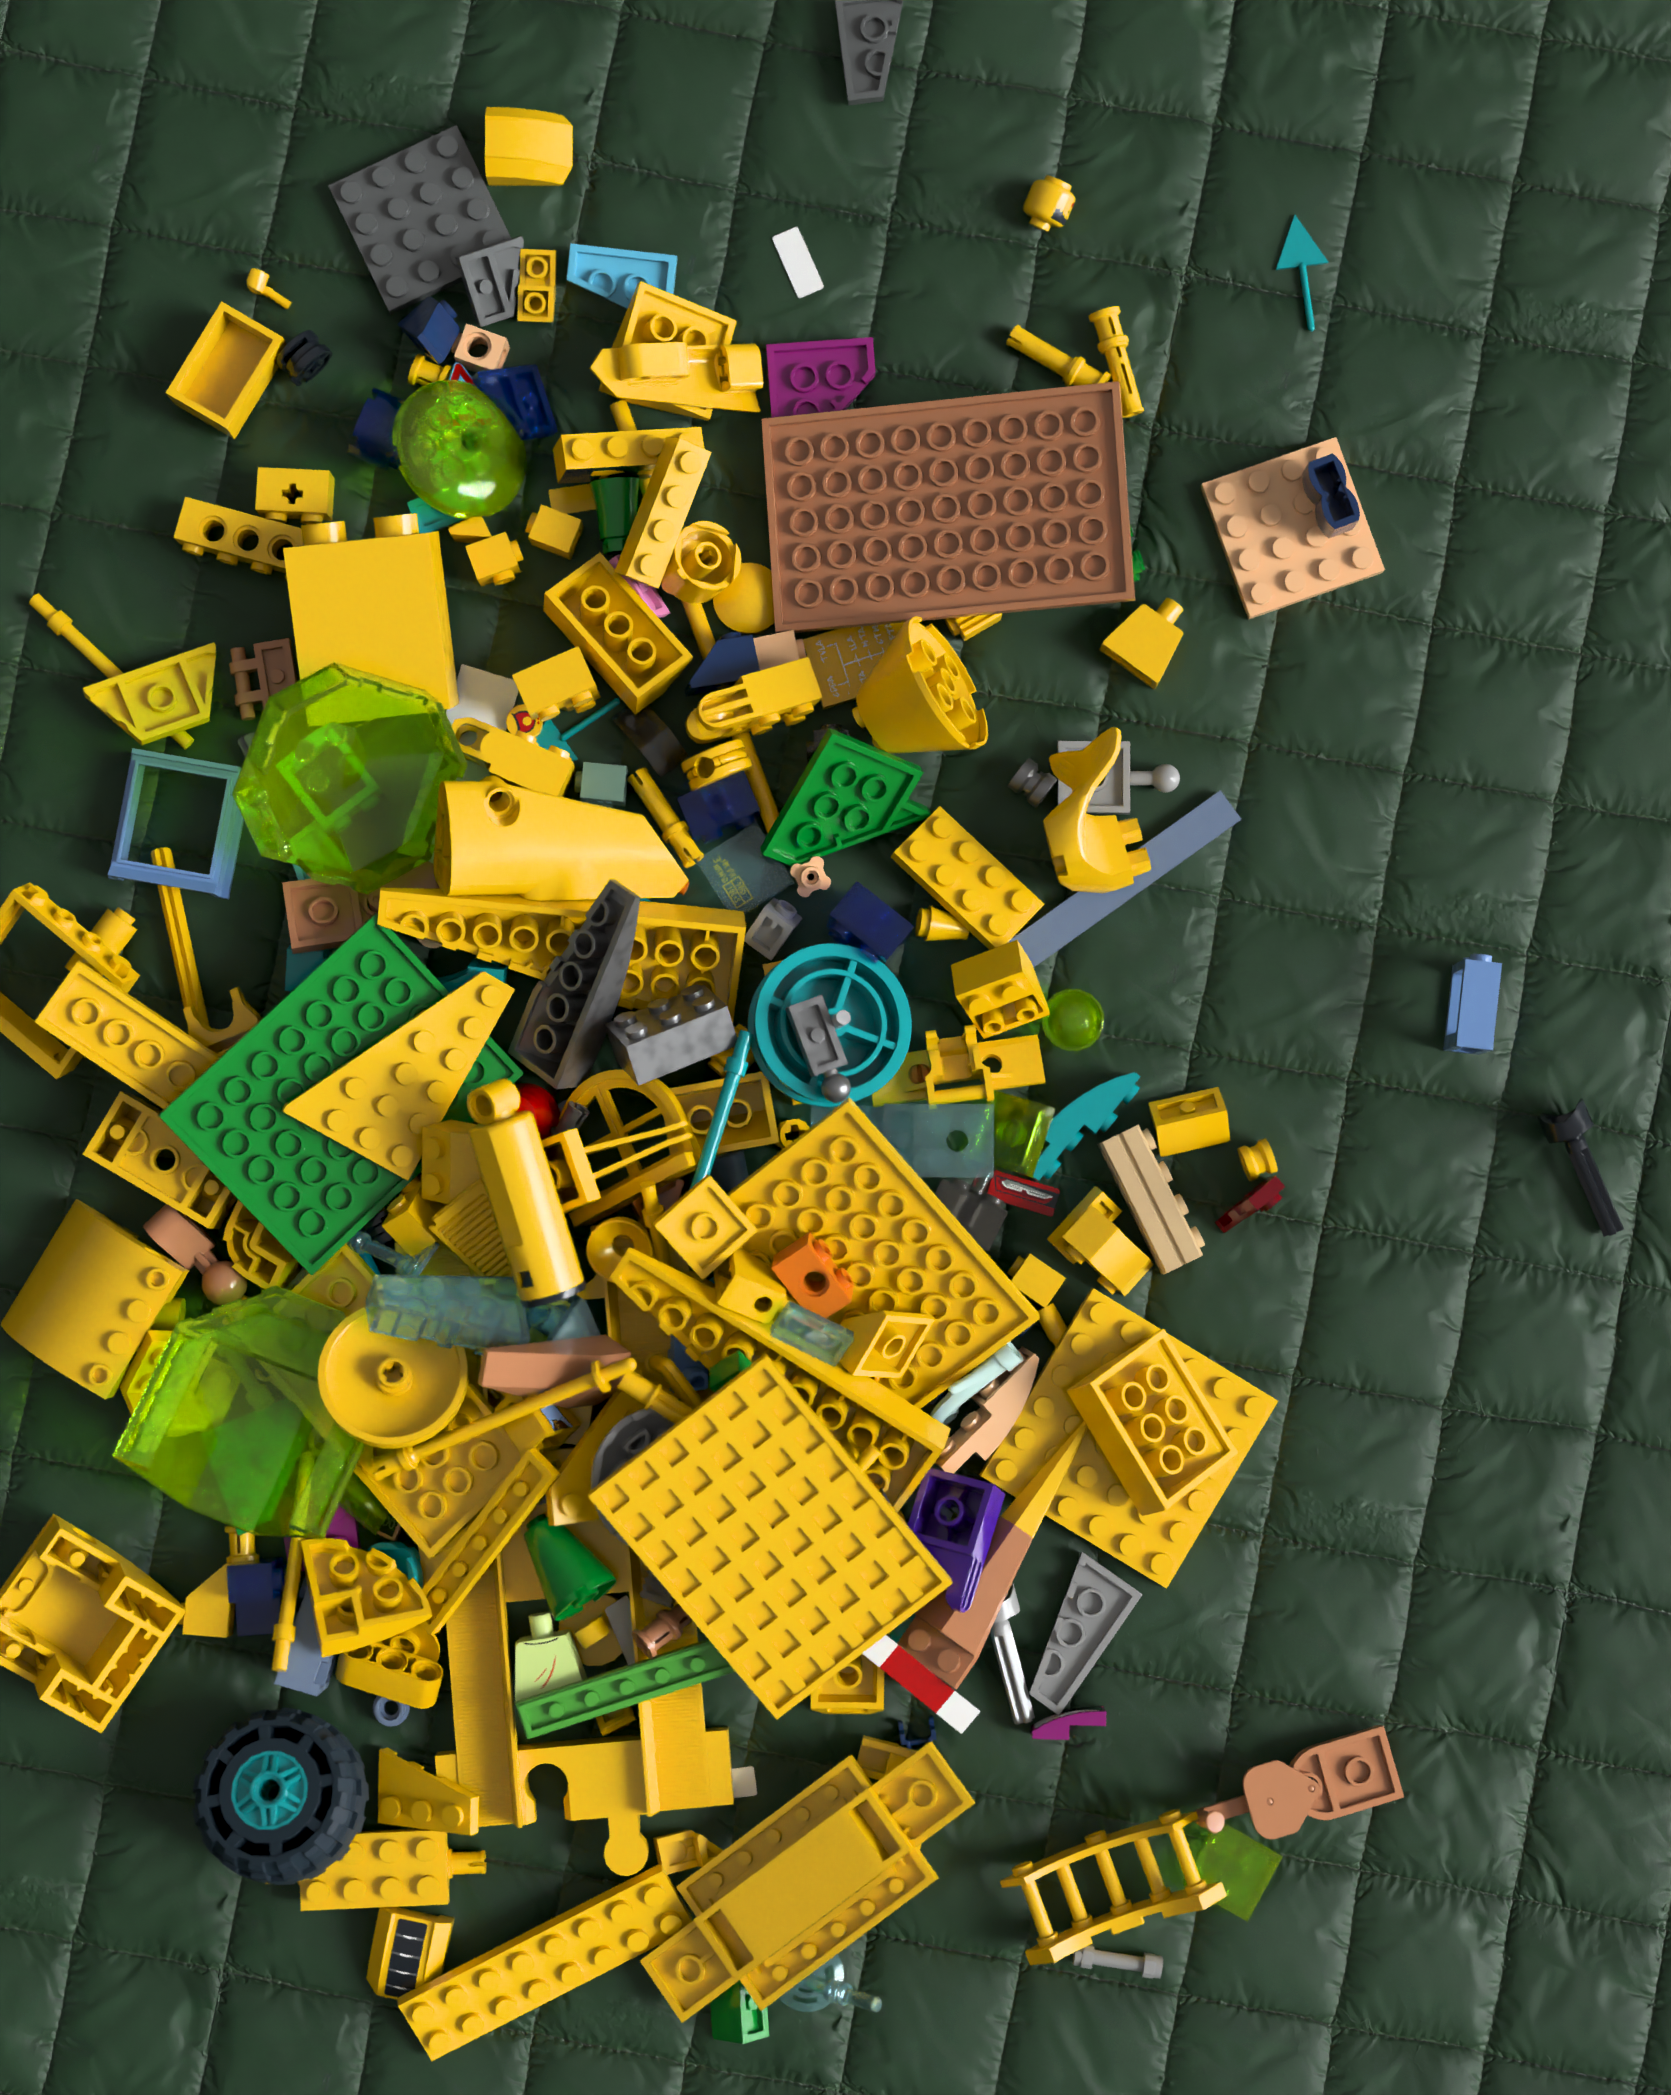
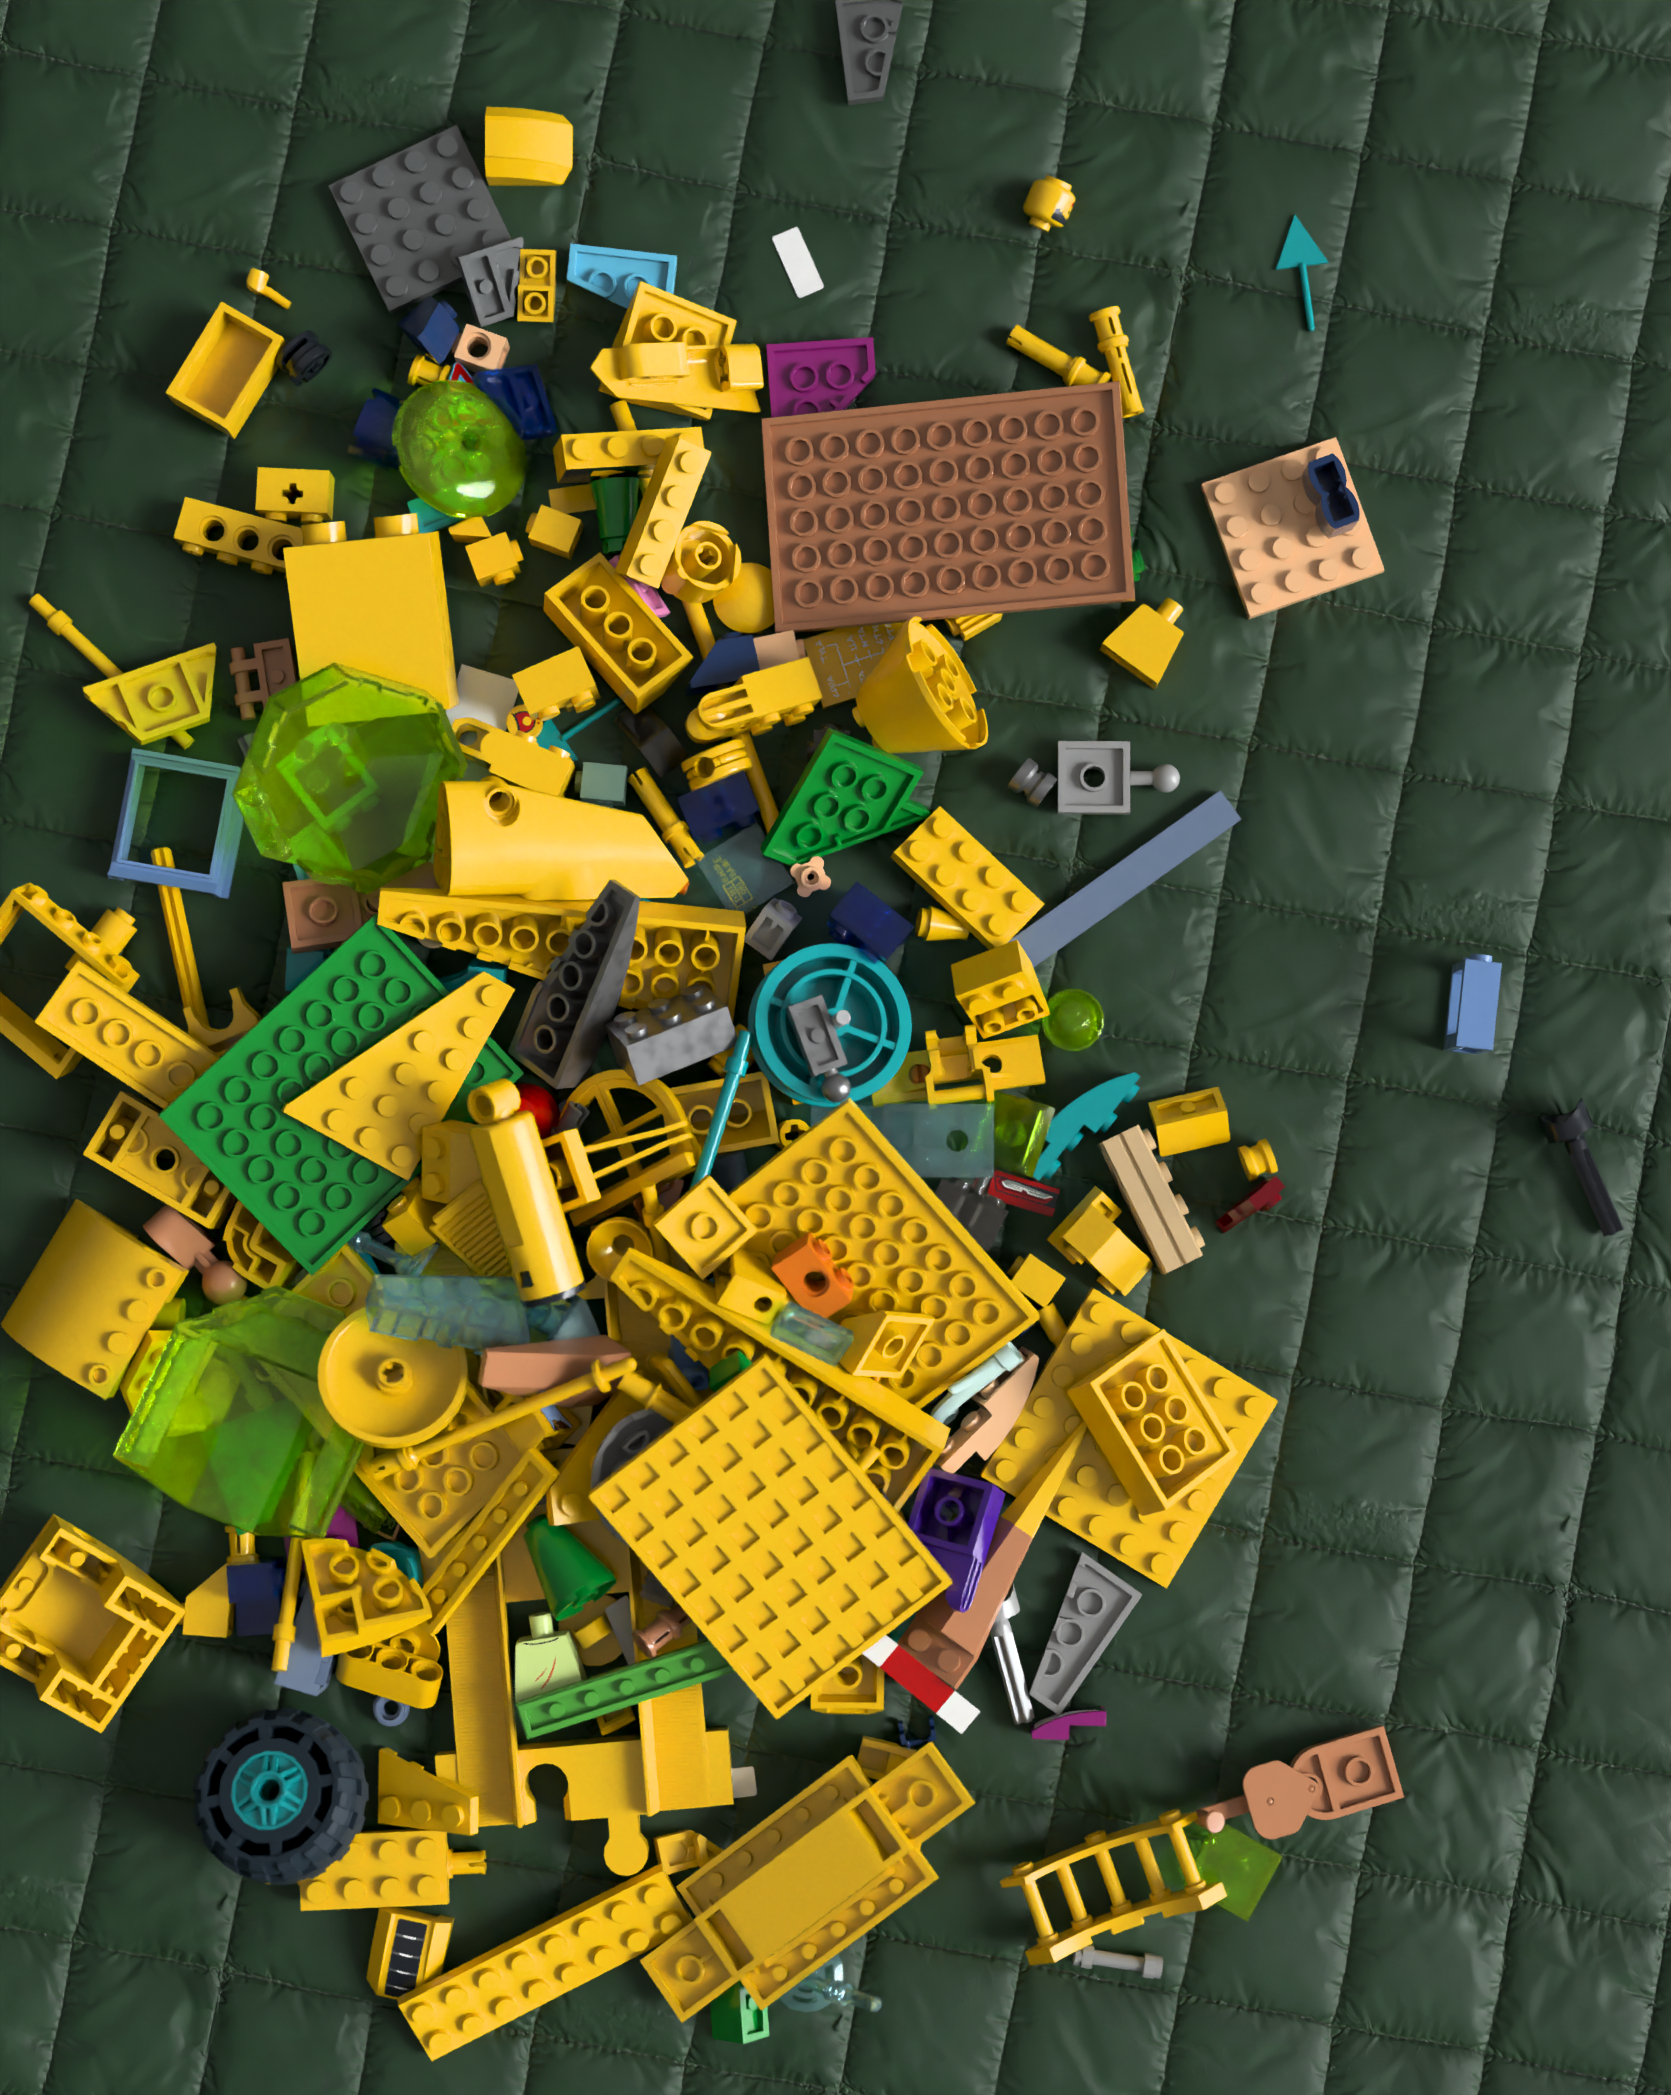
(1085, 847): yellow hips -> none

